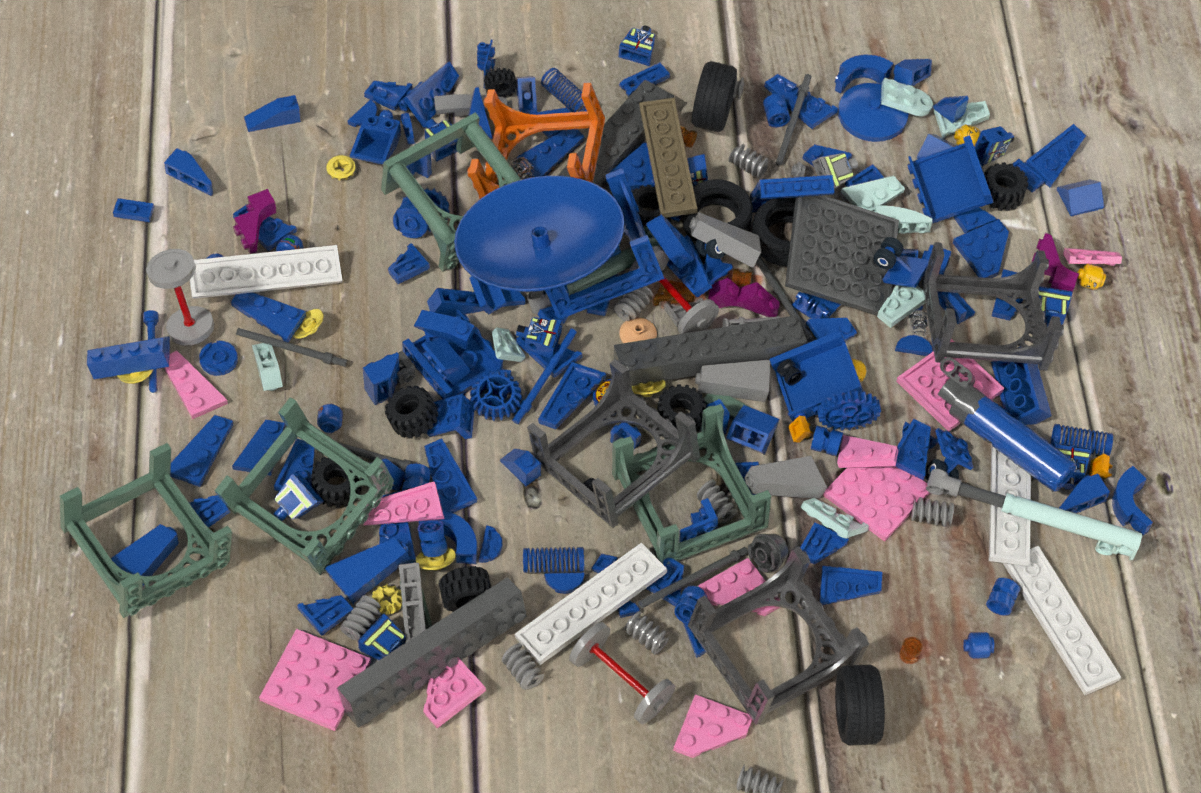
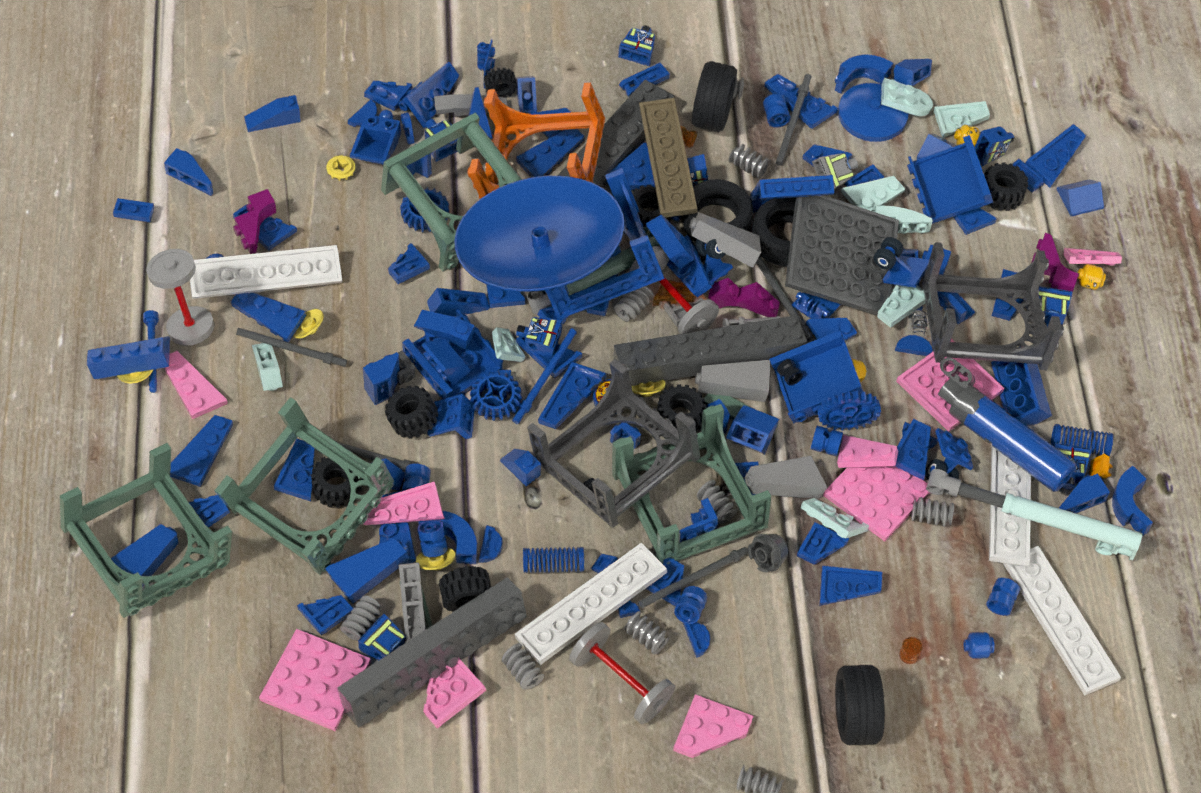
(218, 358): blue tile -> none
(259, 445): blue wing -> none
(290, 242): blue head -> none
(296, 498): torso -> none
(329, 418): blue head -> none
(396, 599): light yellow gear -> none
(409, 222): blue tile -> none
(450, 482): blue wing -> none
(488, 297): blue panel -> none
(523, 167): clear head -> none
(555, 78): blue piece -> none
(564, 582): blue tile -> none
(629, 332): light nougat dish -> none
(734, 583): bright pink plate -> none
(741, 278): clear orange wheel -> none
(788, 579): flat silver arch -> none
(798, 170): light grey plate -> none
(800, 429): light orange tile -> none
(952, 107): blue slope -> none
(984, 248): blue plate -> none

